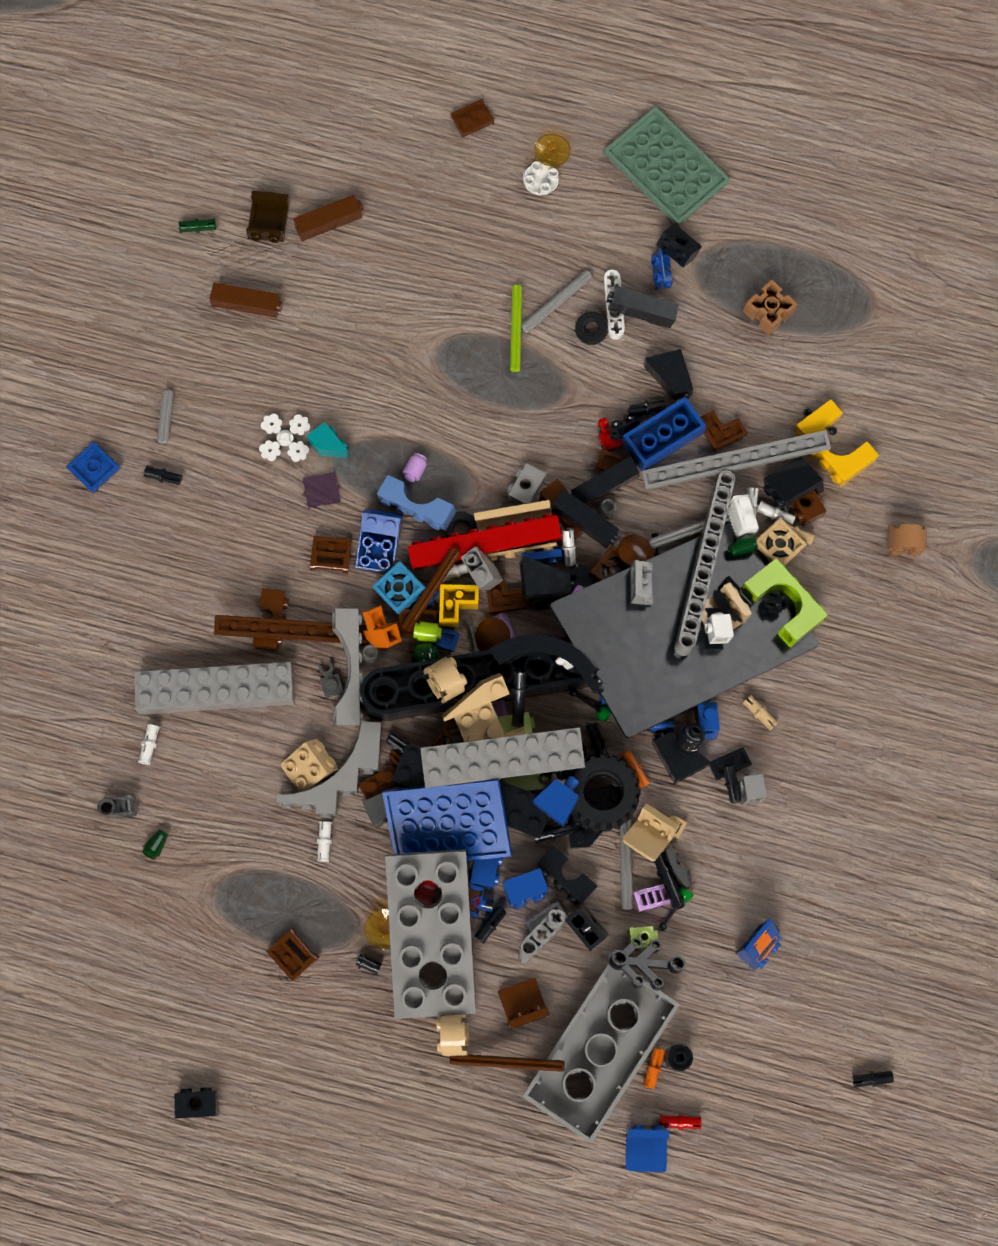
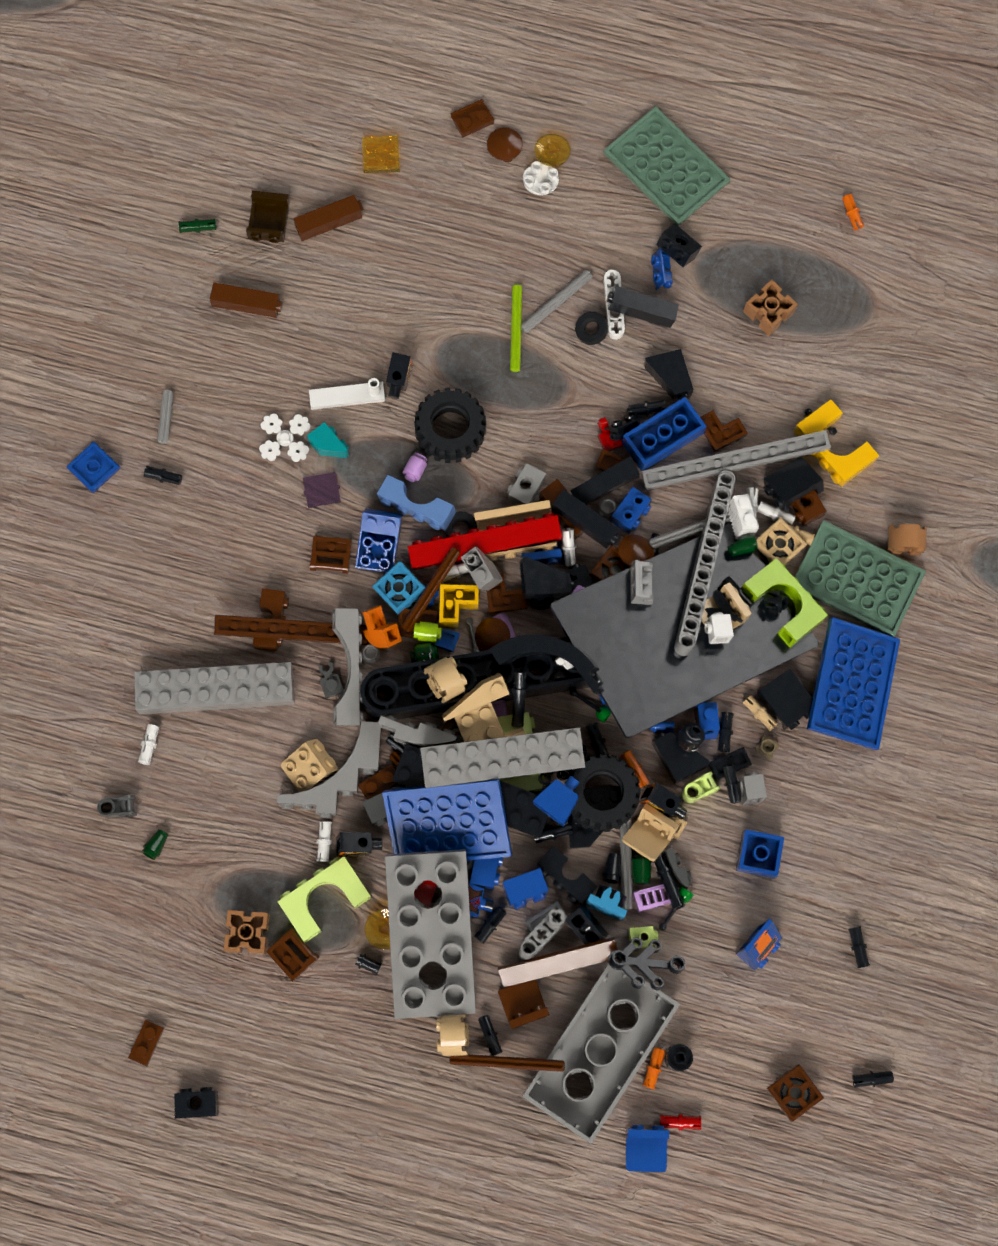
(146, 1043): none -> reddish brown plate
(240, 922): none -> medium nougat brick
(296, 902): none -> yellowish green arch
(347, 395): none -> white piece
(348, 845): none -> black torso
(380, 154): none -> clear yellow plate
(399, 367): none -> black torso
(424, 736): none -> light grey slope
(443, 403): none -> black tyre
(490, 1035): none -> black axle
(504, 144): none -> reddish brown dish
(557, 962): none -> tile
(608, 902): none -> dark azure piece
(612, 869): none -> black cone
(631, 510): none -> blue brick
(640, 869): none -> dark green brick
(657, 796): none -> black torso
(702, 786): none -> yellowish green piece
(725, 732): none -> black pin
(760, 854): none -> blue brick
(762, 747): none -> dark tan plate
(787, 699): none -> black panel
(795, 1092): none -> reddish brown piece
(852, 211): none -> orange axle
(853, 684): none -> blue plate
(859, 578): none -> sand green plate
(859, 947): none -> black pin

